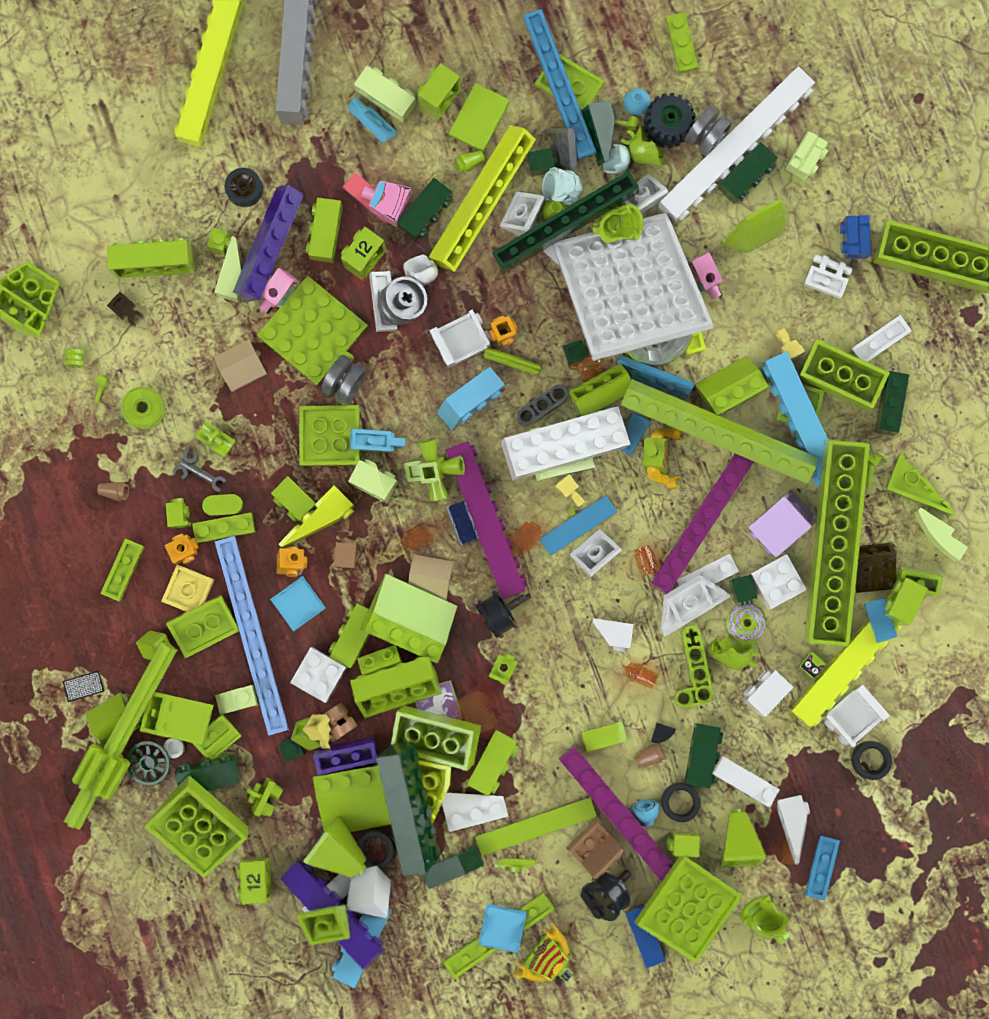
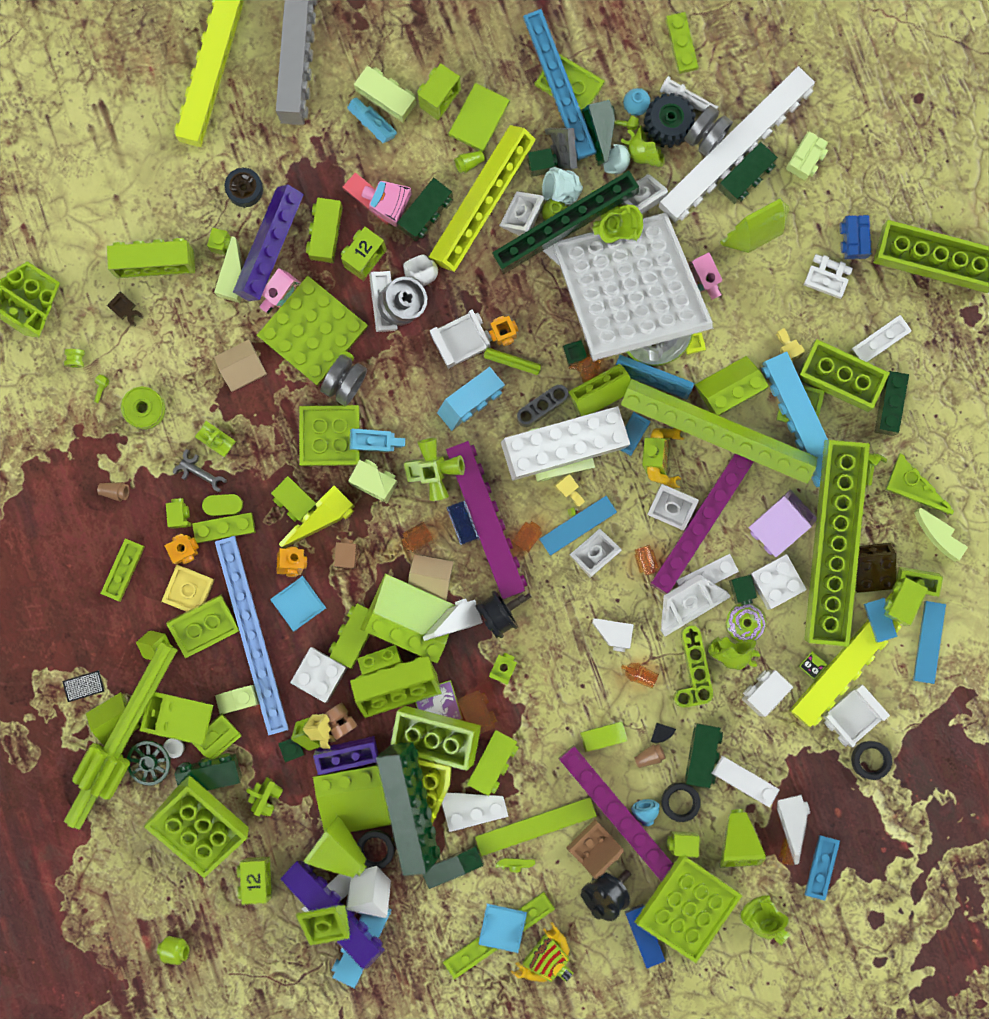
(173, 950): none -> lime head
(455, 619): none -> white slope
(672, 507): none -> white slope
(697, 102): none -> white pin
(929, 642): none -> dark azure tile

